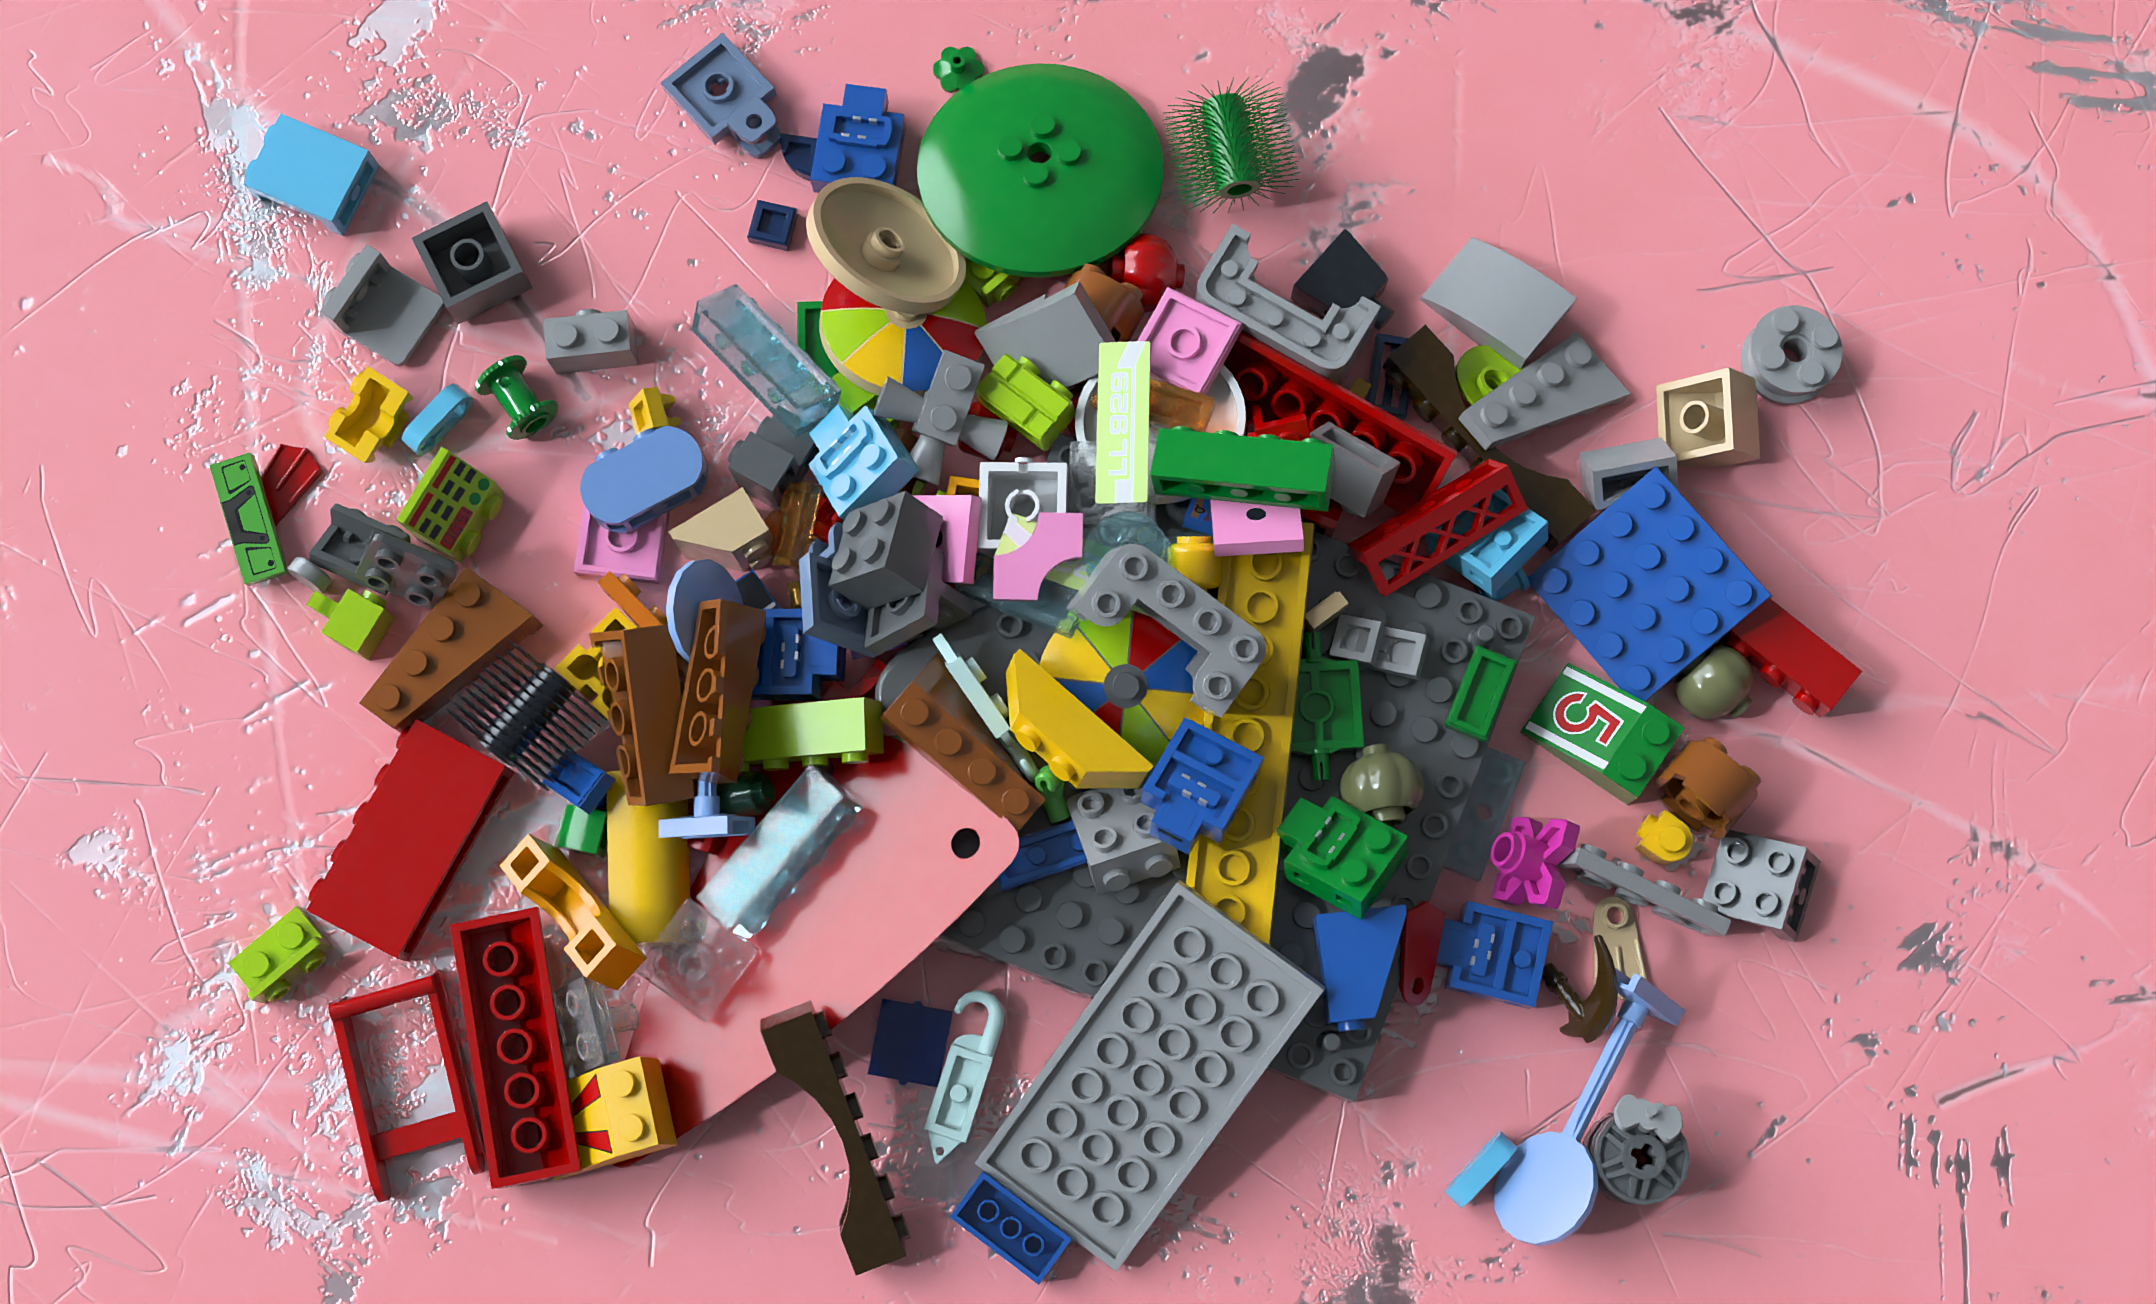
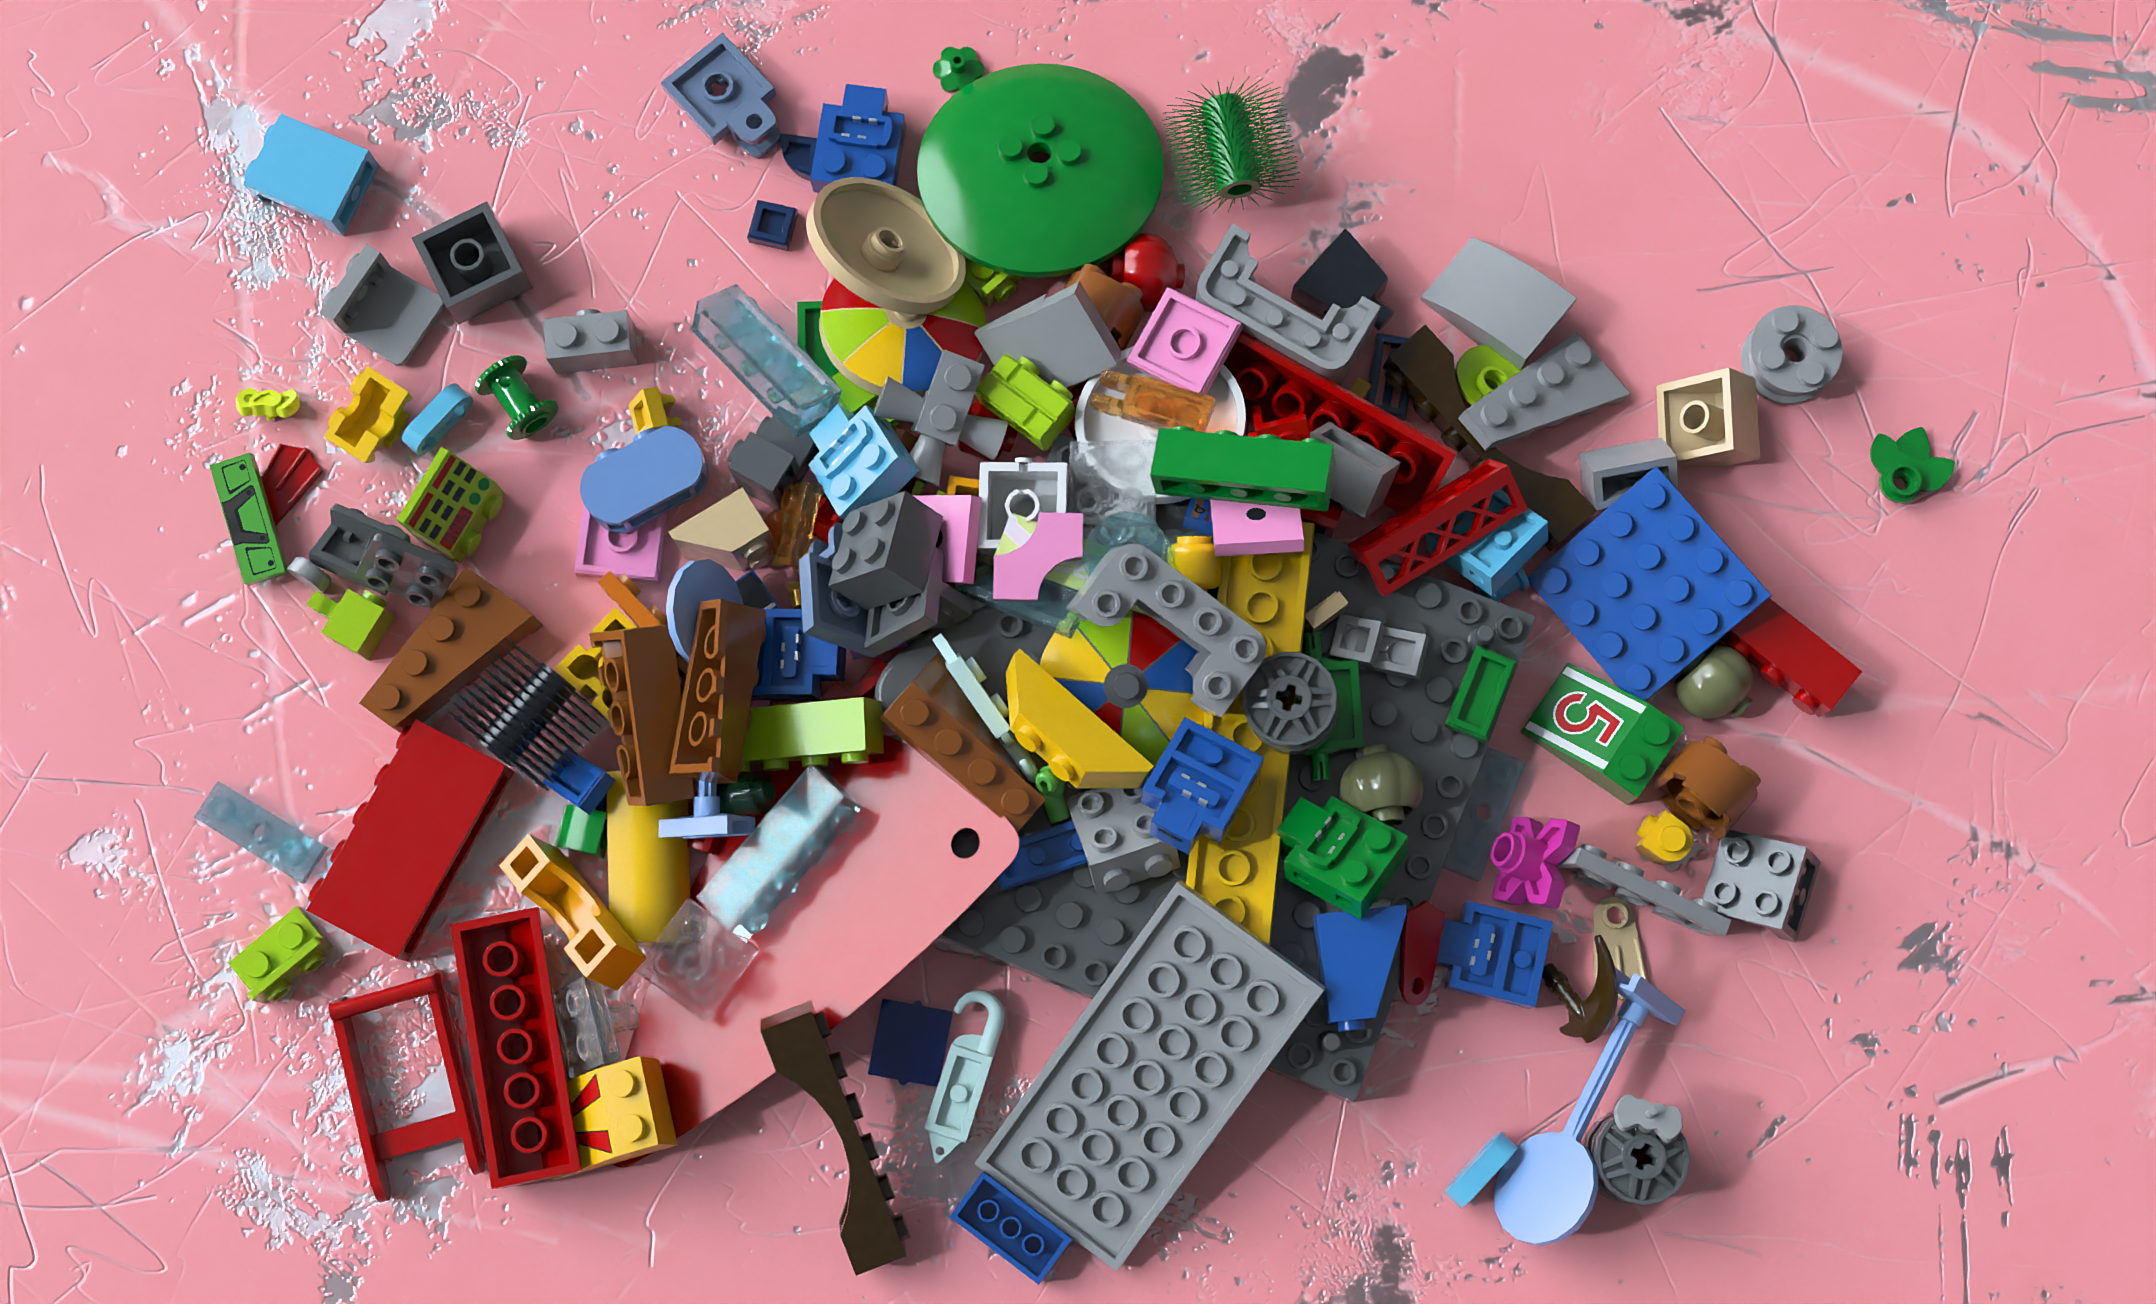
(267, 403): none -> neon yellow piece
(279, 845): none -> clear light blue tile
(1123, 422): yellowish green sticker -> none
(1306, 724): none -> dark grey wheel
(1911, 462): none -> green plate

